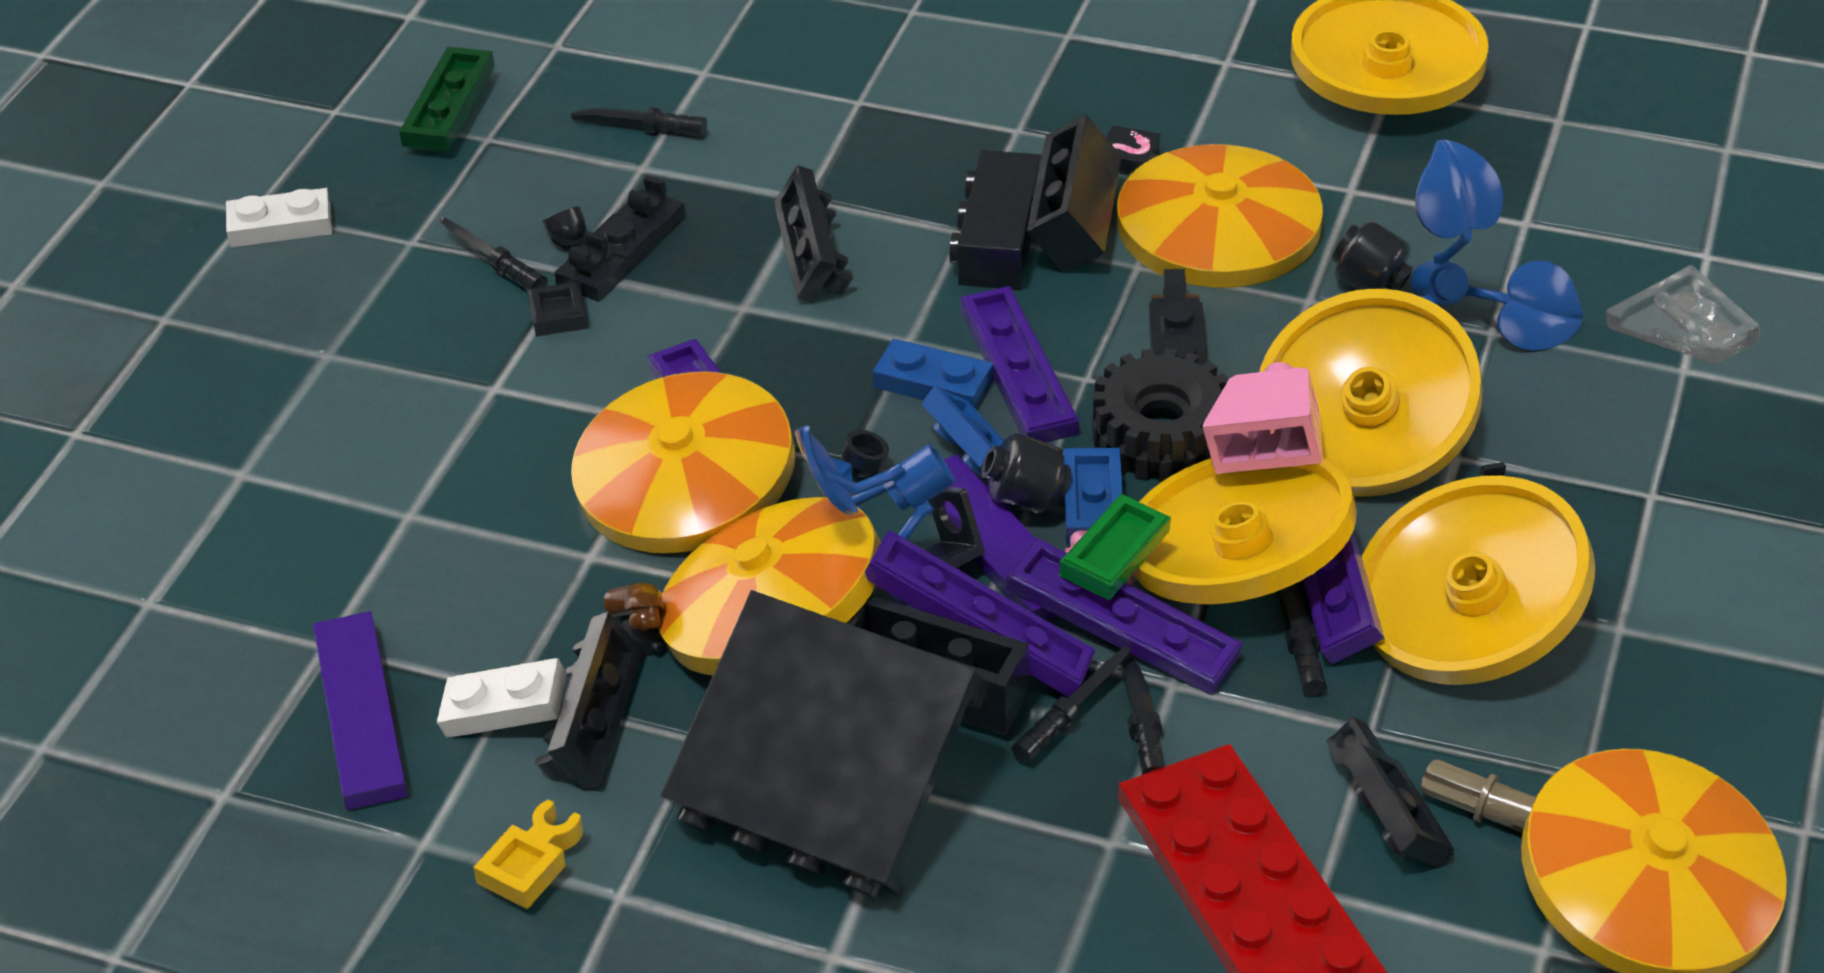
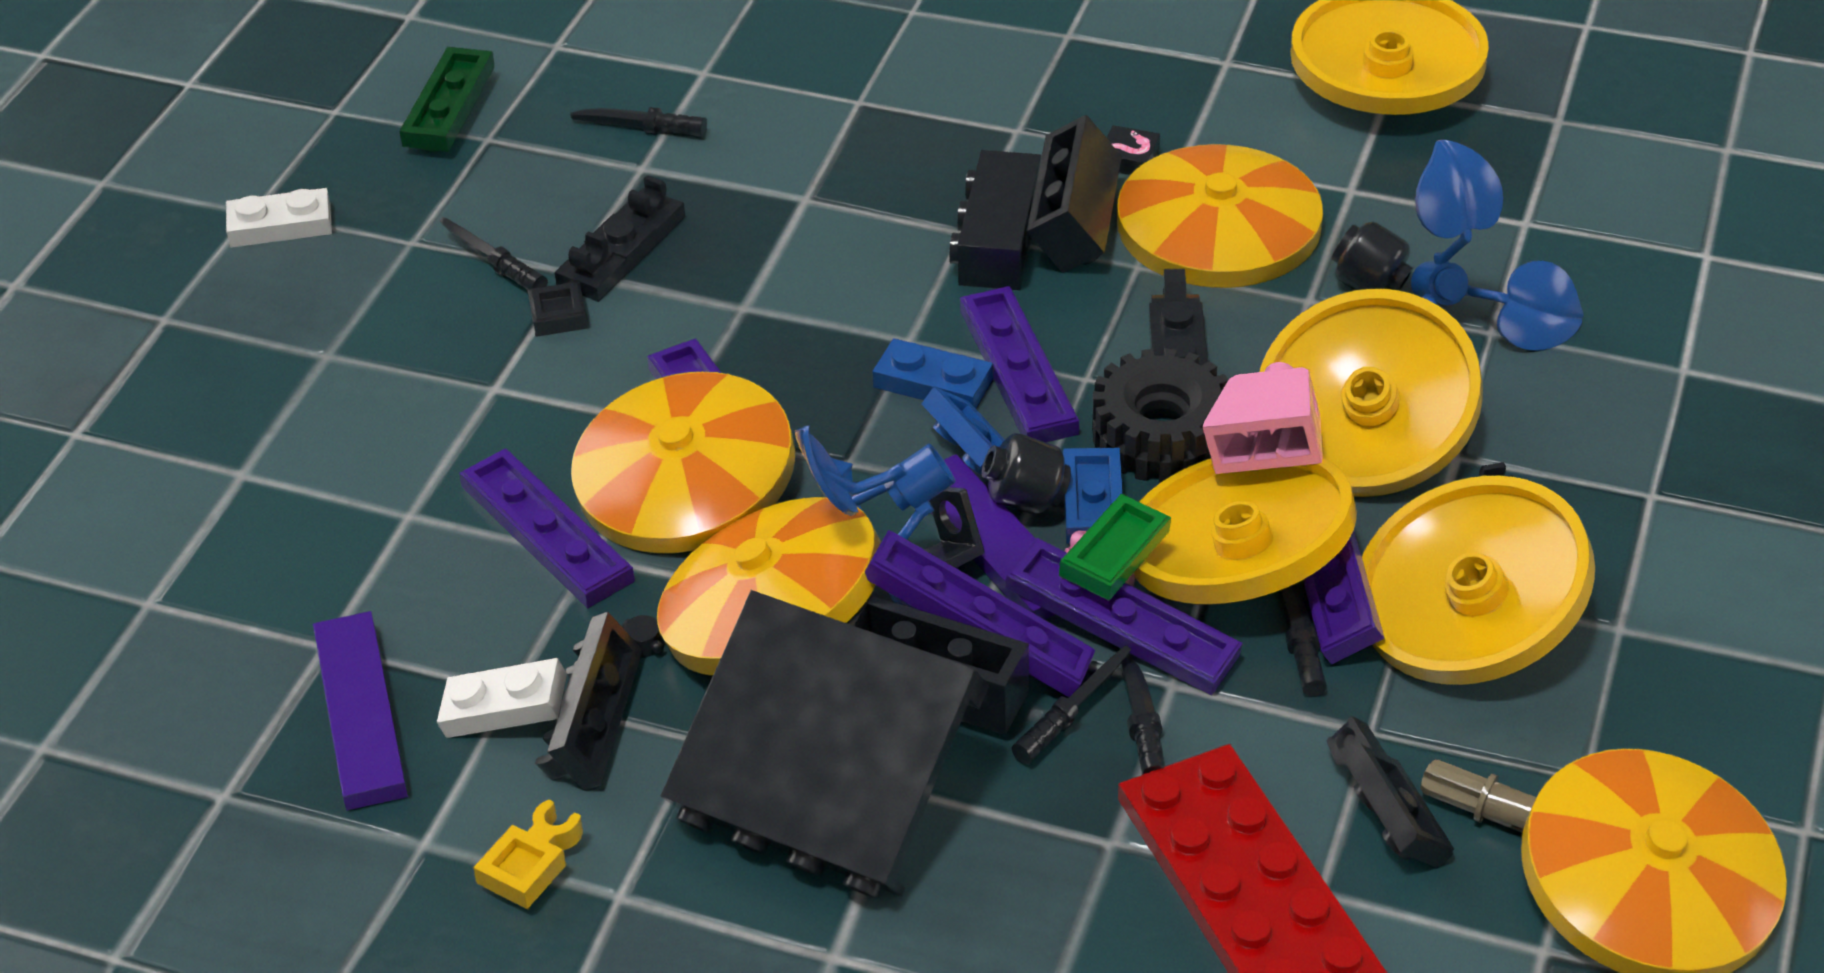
(547, 528): none -> dark purple tile
(566, 227): black hinge -> none
(637, 600): reddish brown arm -> none
(807, 236): black plate -> none
(865, 453): black hinge -> none
(1687, 317): clear wing -> none

